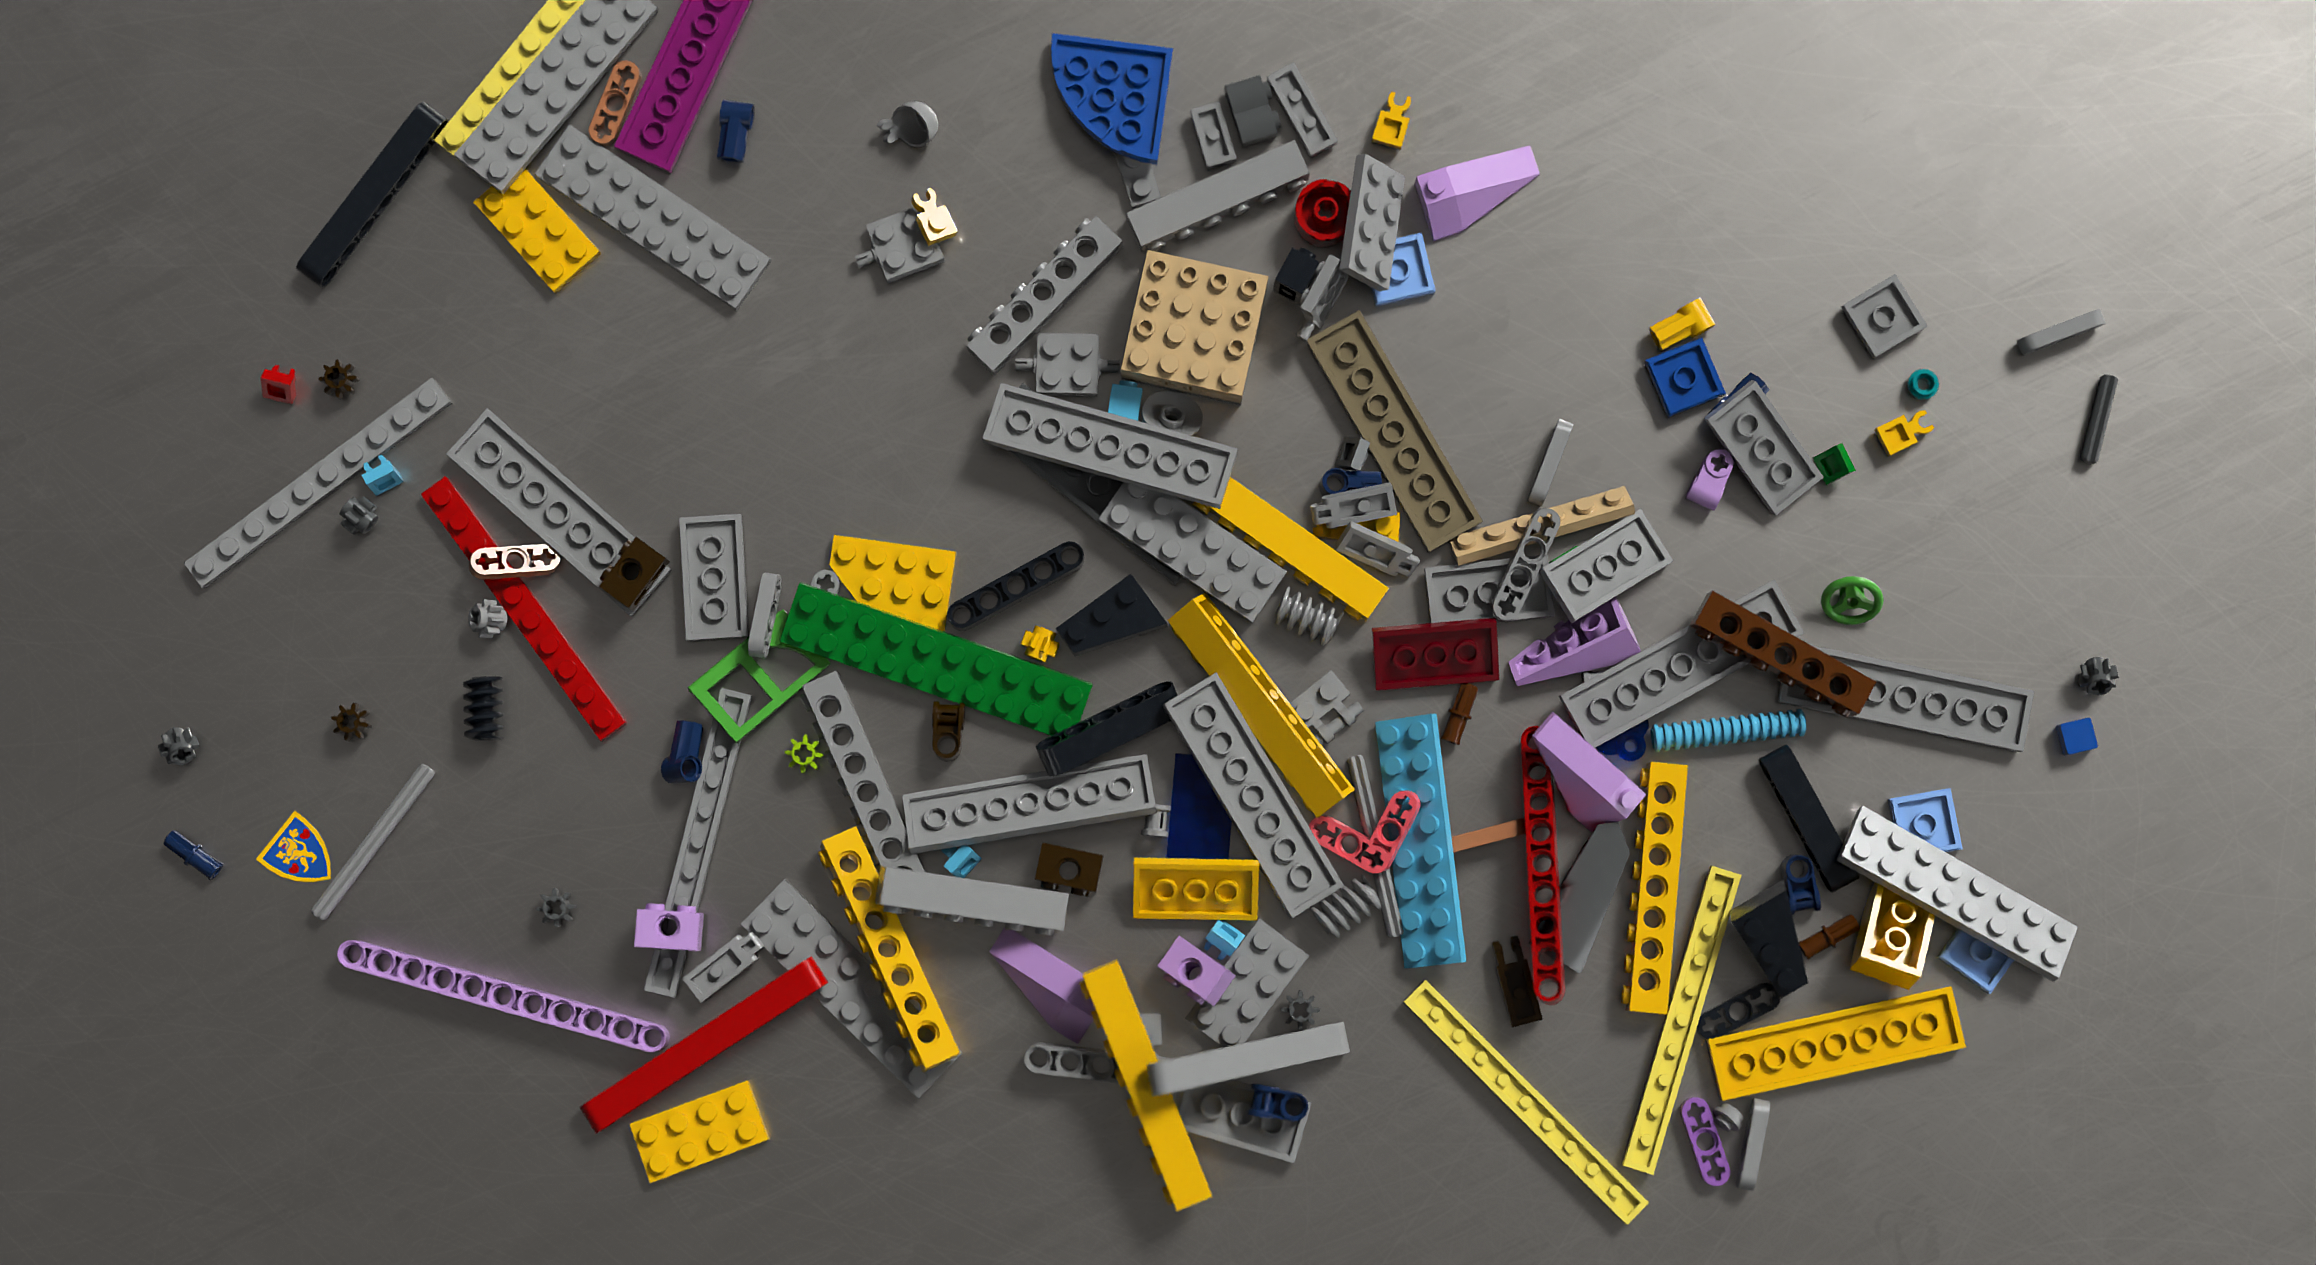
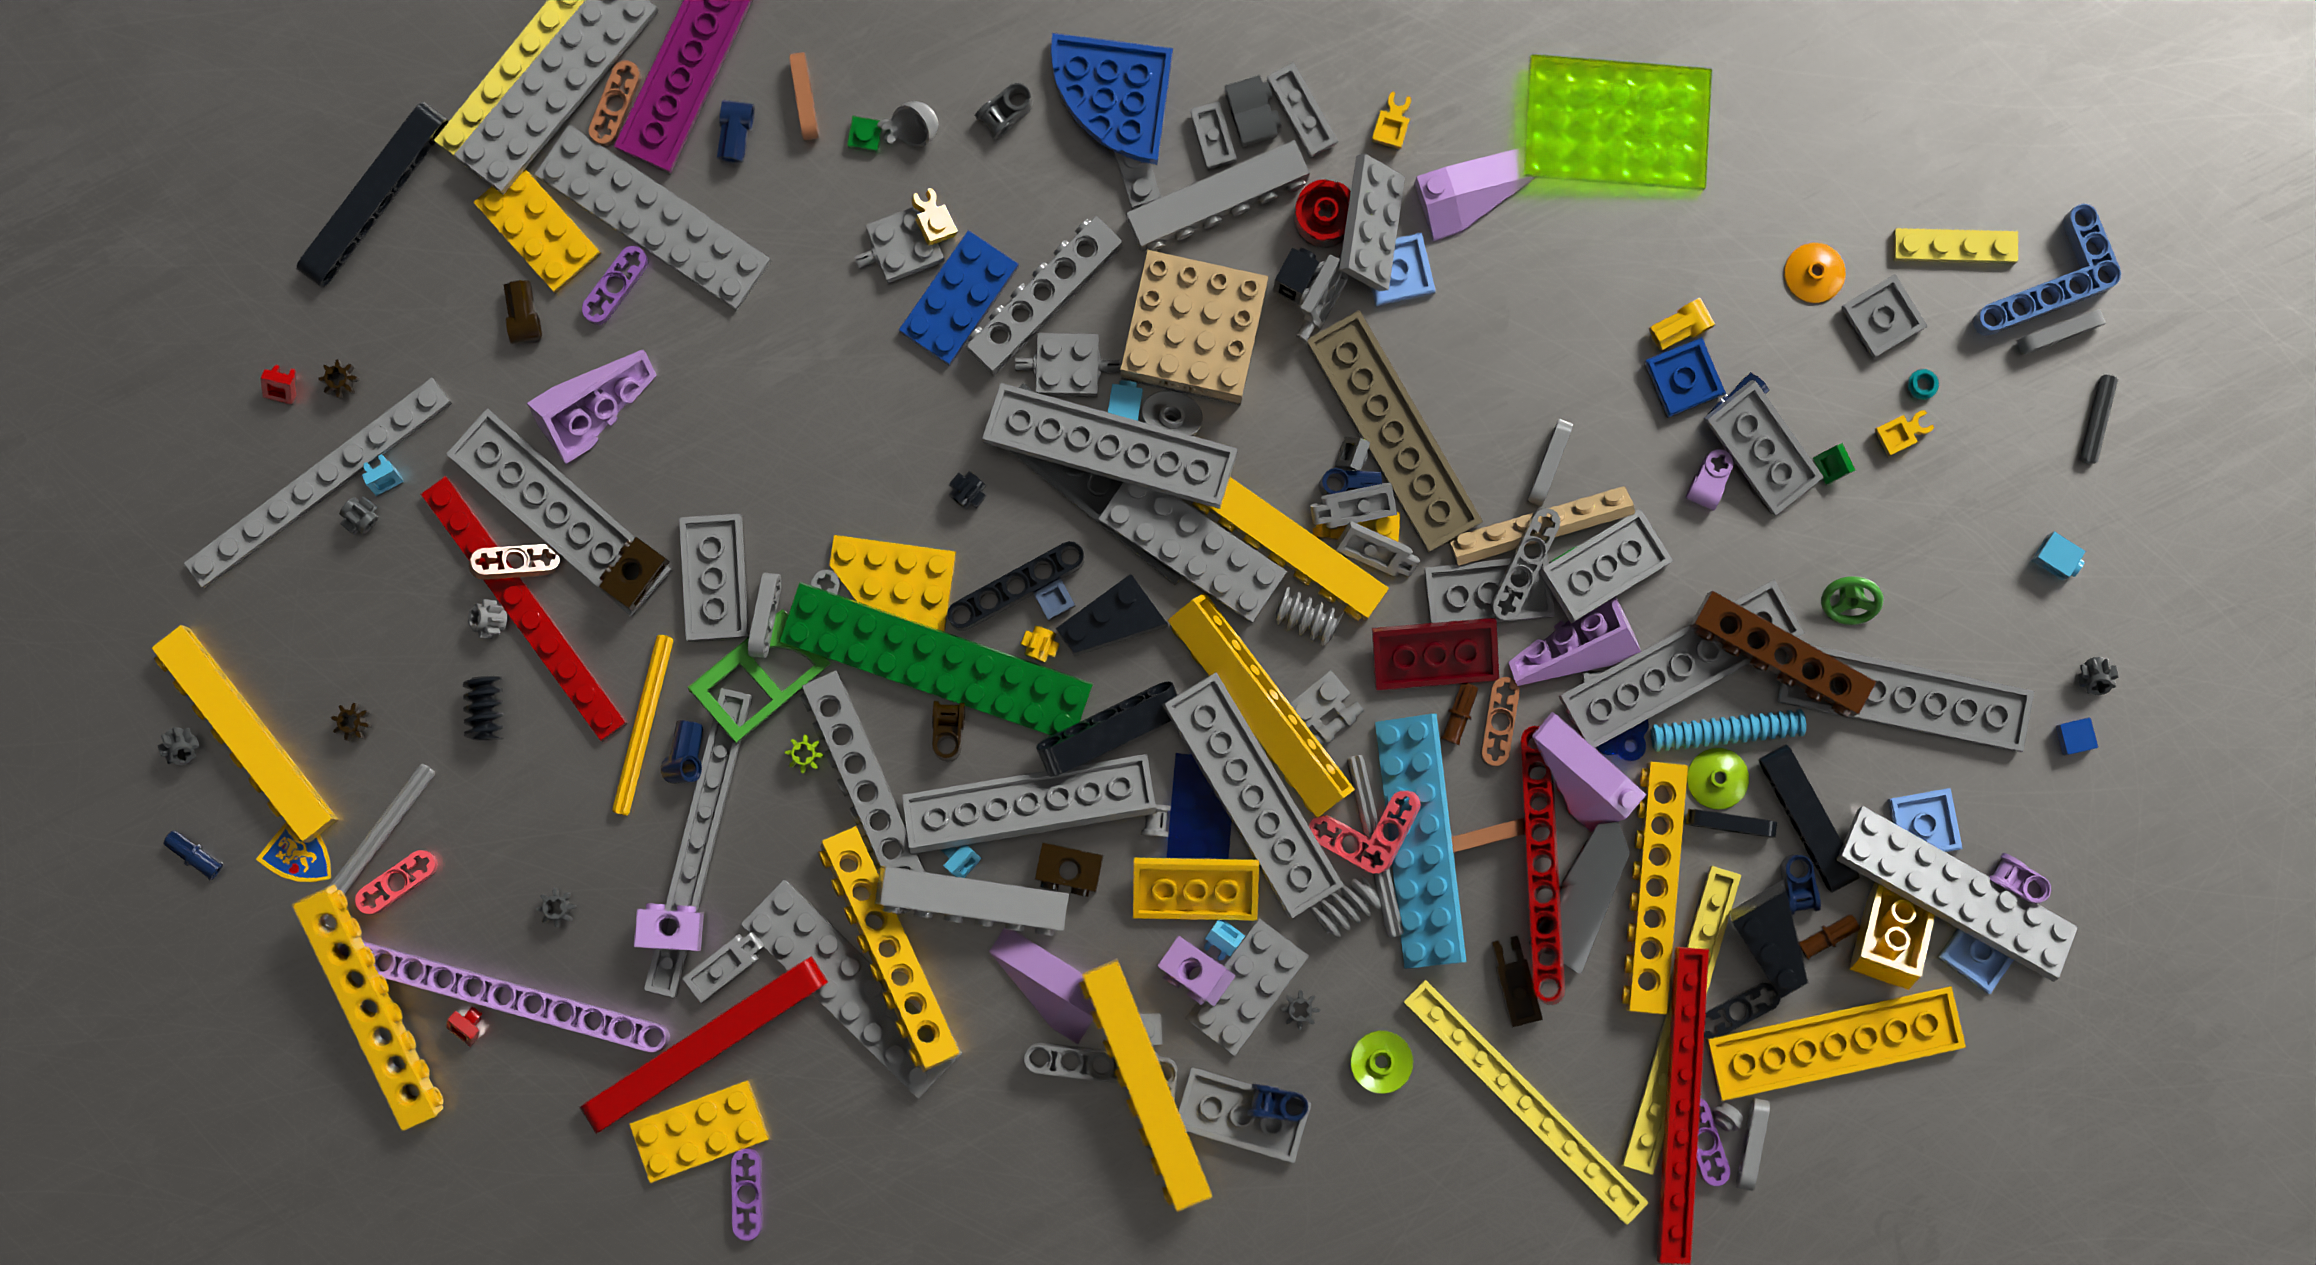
(244, 734): none -> yellow brick
(352, 996): none -> yellow brick
(372, 889): none -> coral beam
(465, 1026): none -> red tile
(522, 320): none -> dark brown piece
(583, 406): none -> lavender wedge
(634, 271): none -> medium lavender beam
(642, 725): none -> yellow axle
(736, 1202): none -> medium lavender beam
(804, 96): none -> nougat beam
(864, 134): none -> green plate
(958, 297): none -> blue plate
(967, 490): none -> black gear
(1004, 111): none -> dark grey piece
(1054, 599): none -> sand blue plate
(1247, 1058): light grey beam -> none
(1398, 1065): none -> lime dish
(1511, 715): none -> nougat beam
(1617, 122): none -> clear neon green plate
(1682, 1105): none -> red plate
(1705, 788): none -> lime dish
(1731, 823): none -> black beam
(1807, 285): none -> light orange dish
(1955, 245): none -> light yellow plate
(2018, 879): none -> lavender piece
(2059, 287): none -> medium blue beam
(2059, 556): none -> medium azure brick

